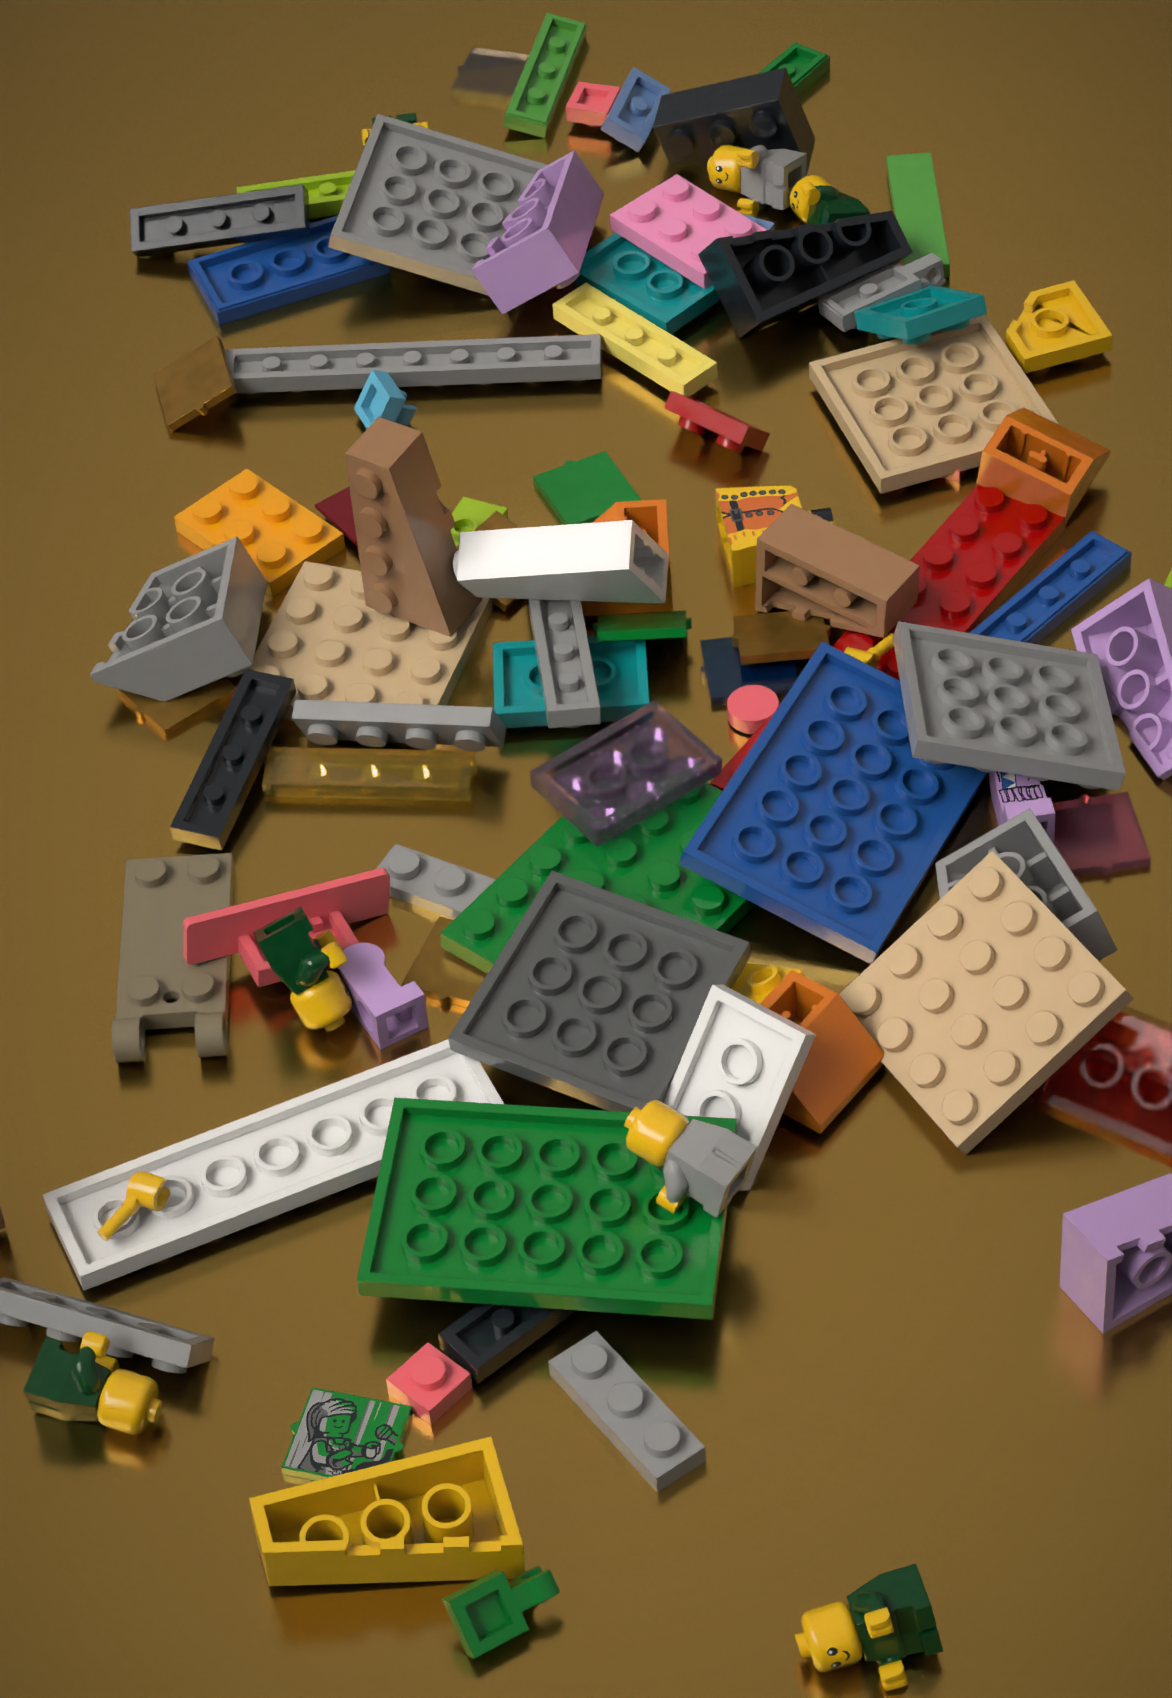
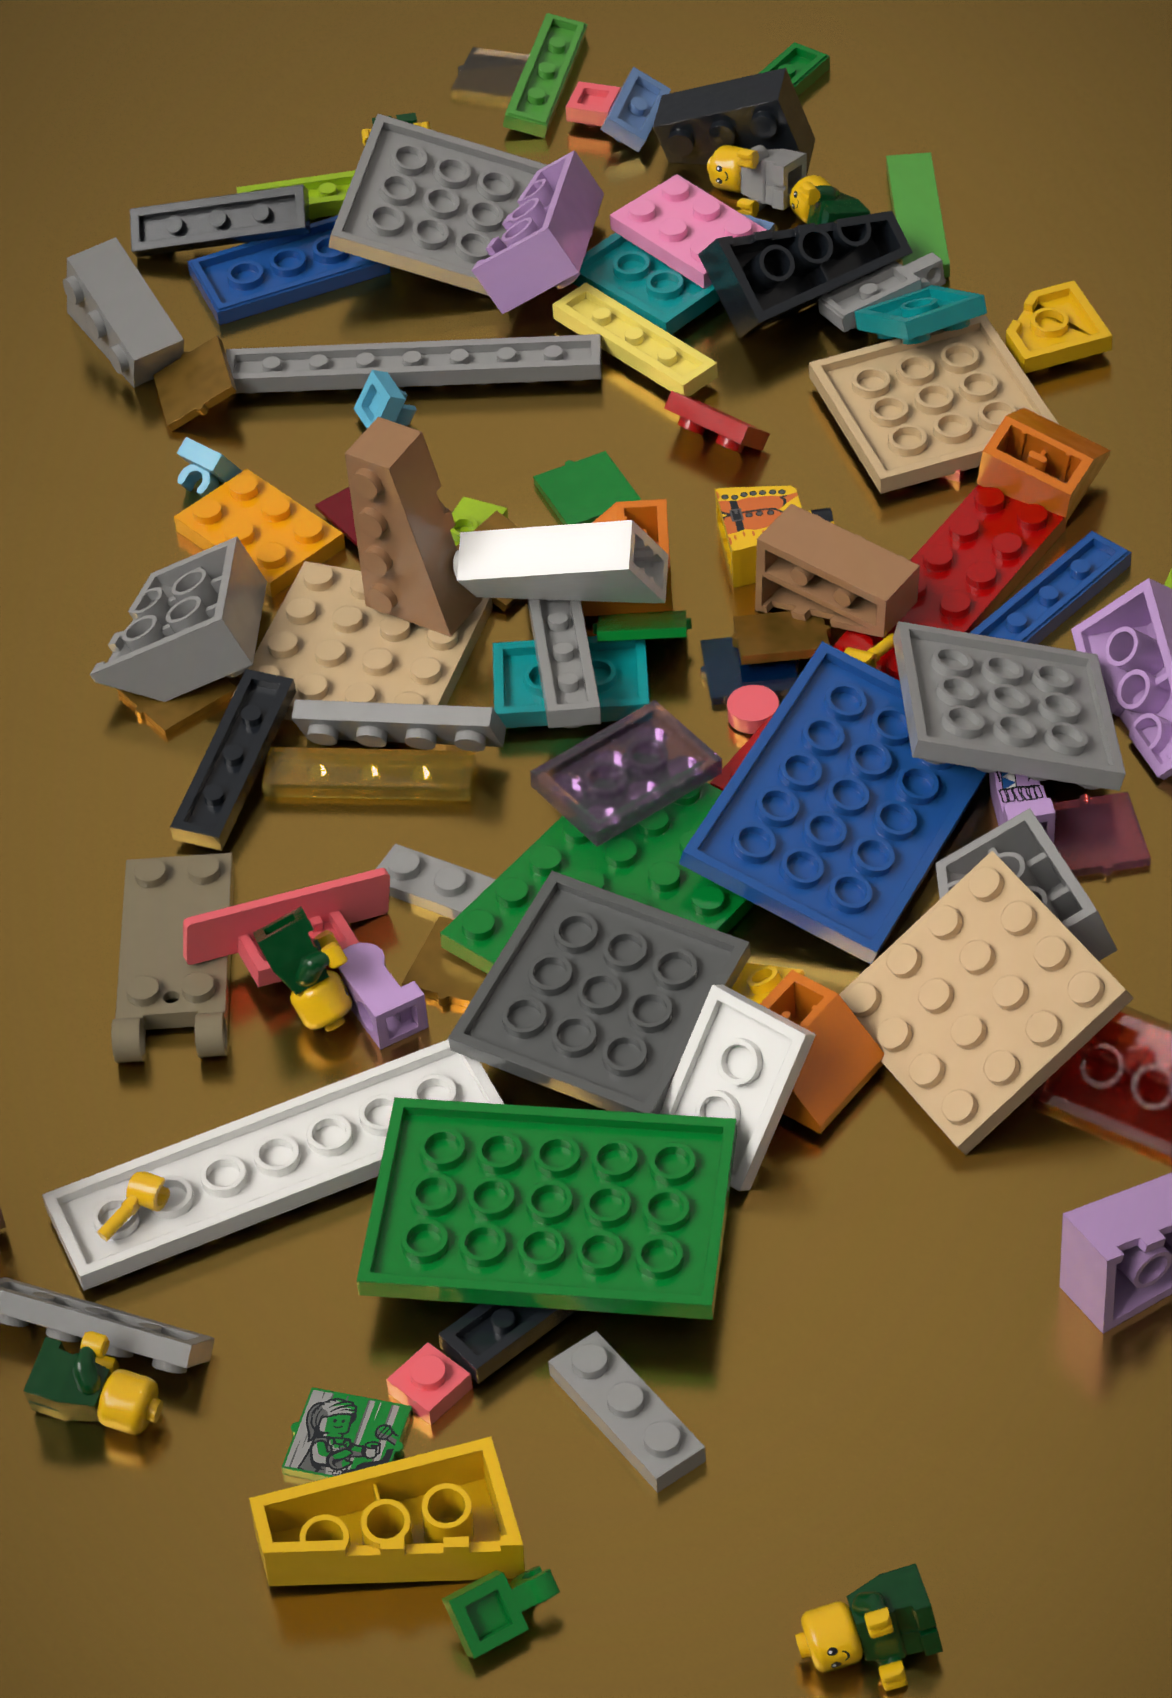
(120, 312): none -> light grey wedge
(206, 465): none -> medium azure tile
(696, 1156): light grey piece -> none

